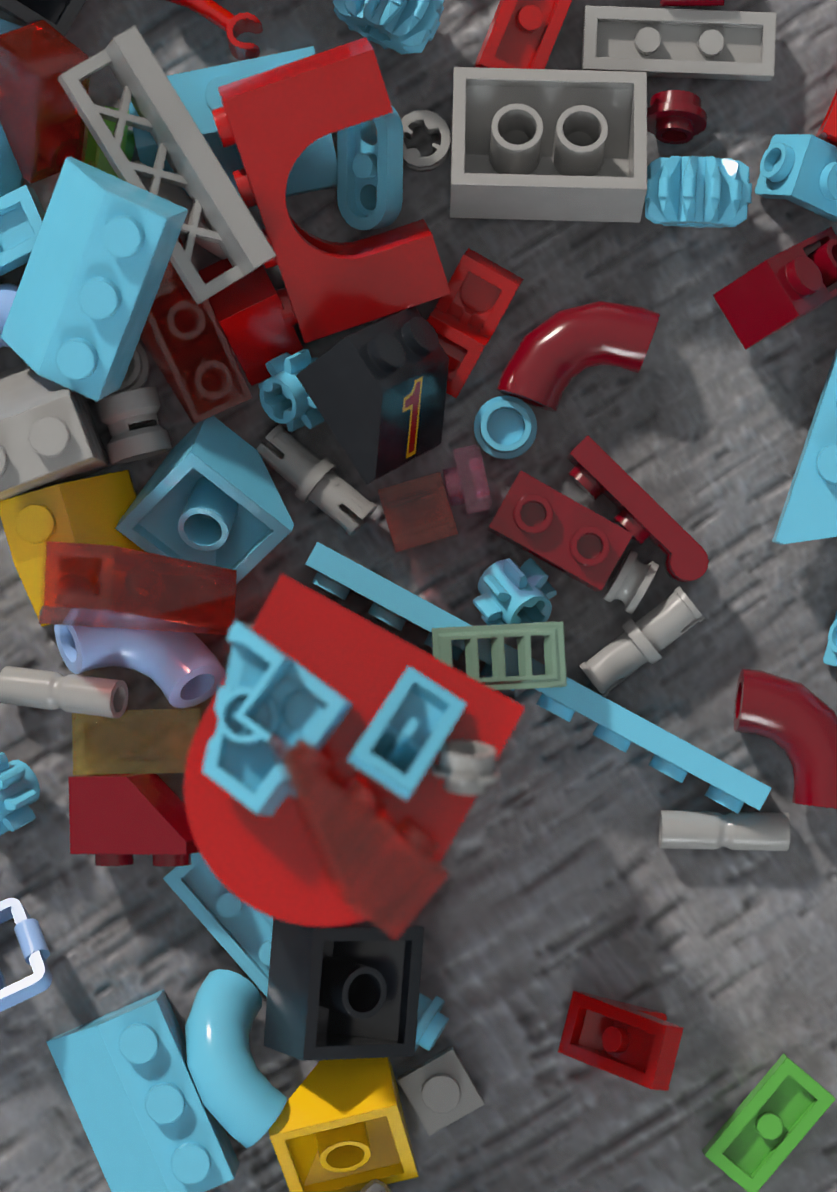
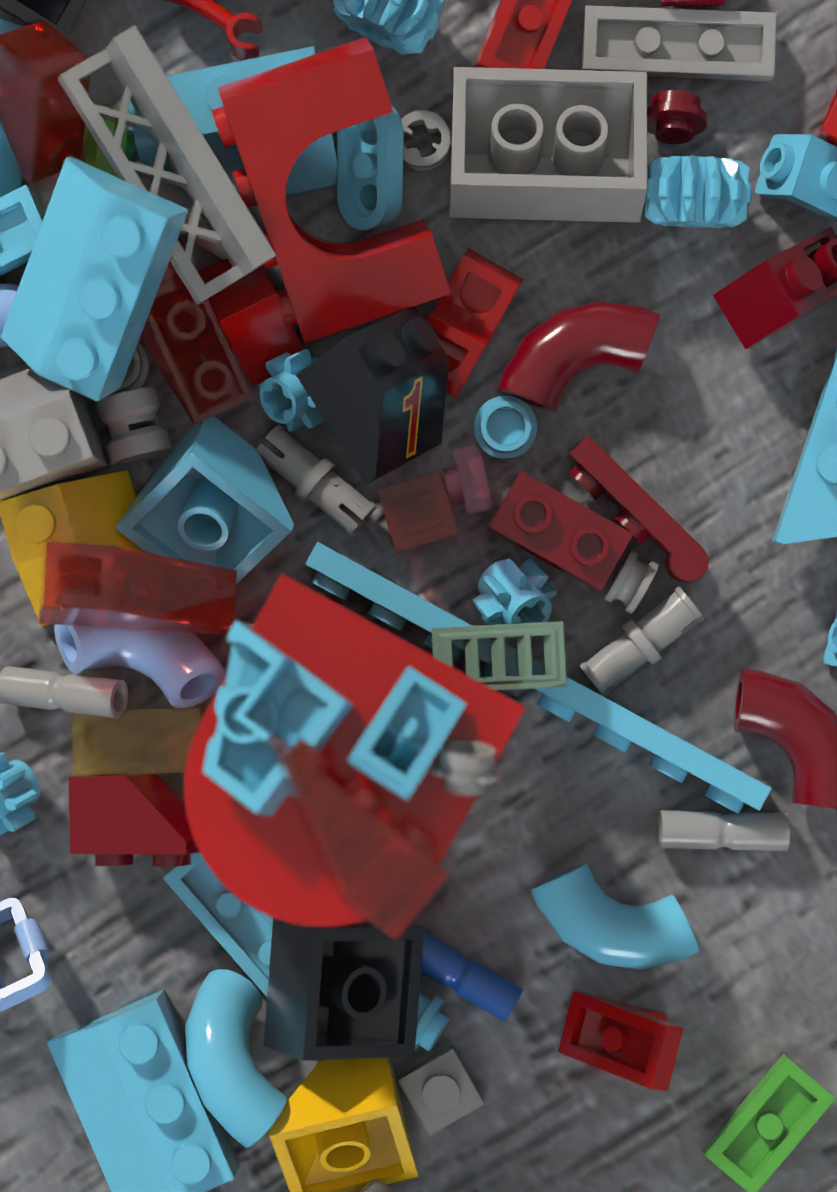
(468, 978): none -> blue piece
(611, 930): none -> medium azure cylinder

